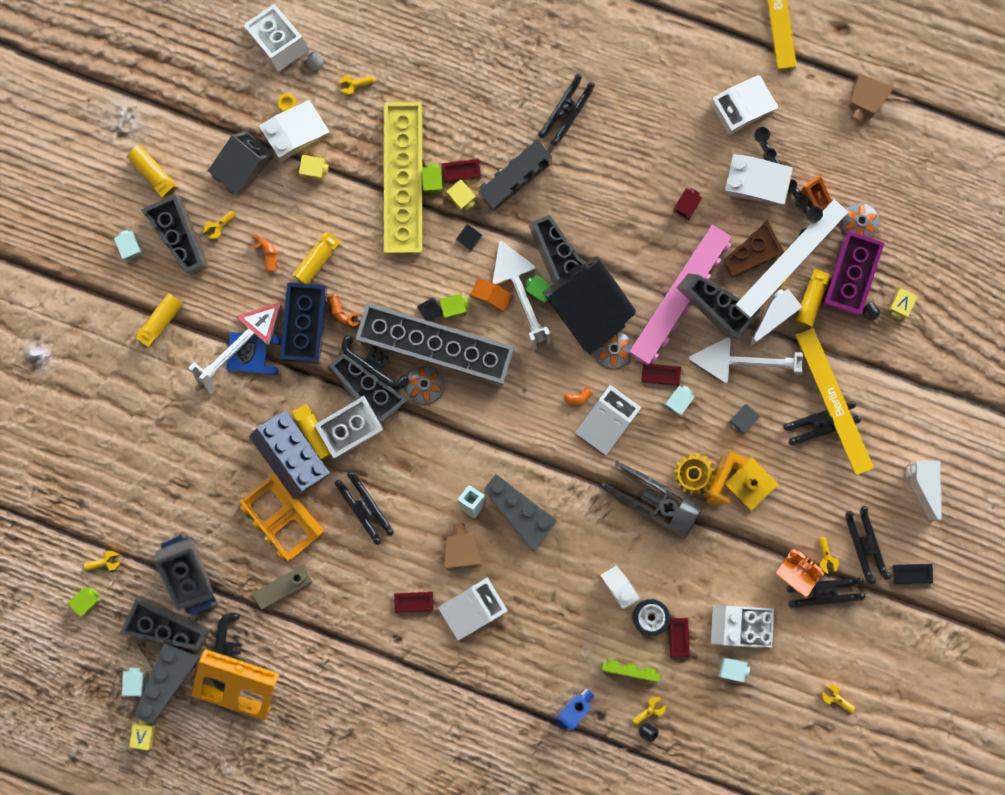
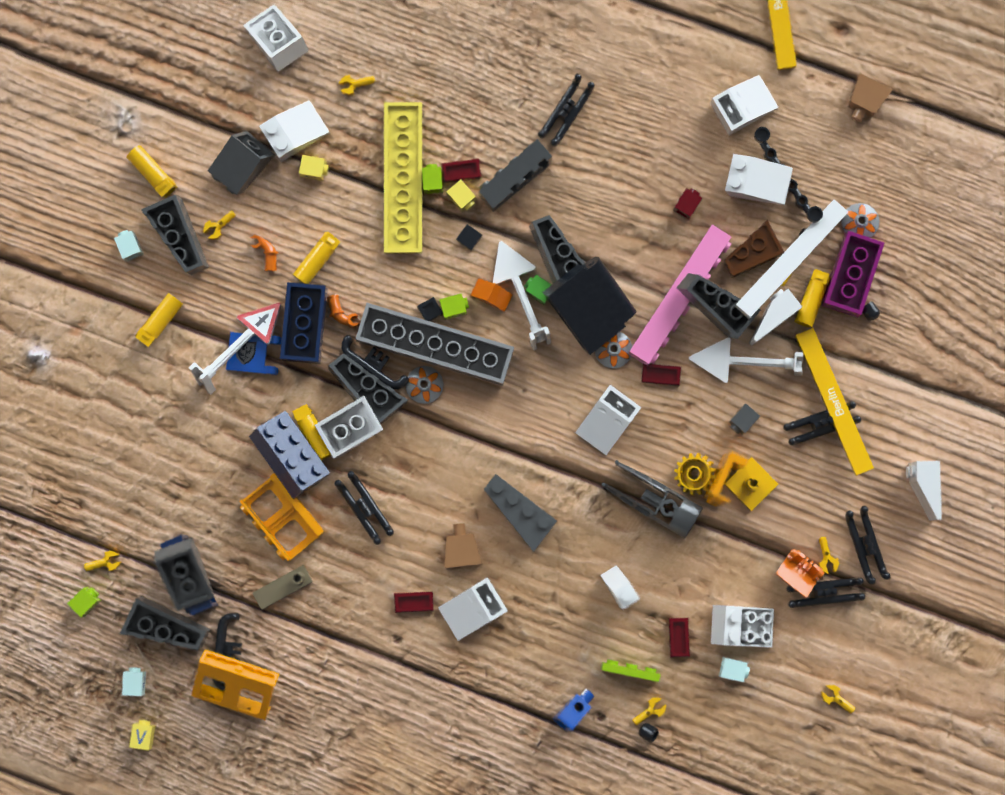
(166, 679): dark grey wedge -> none
(286, 102): yellow tile -> none
(314, 61): light grey piece -> none
(471, 502): light aqua brick -> none
(578, 400): orange arm -> none
(661, 619): wheel -> none
(679, 400): light aqua brick -> none
(817, 193): orange slope -> none
(902, 304): light yellow brick -> none
(912, 574): black tile -> none

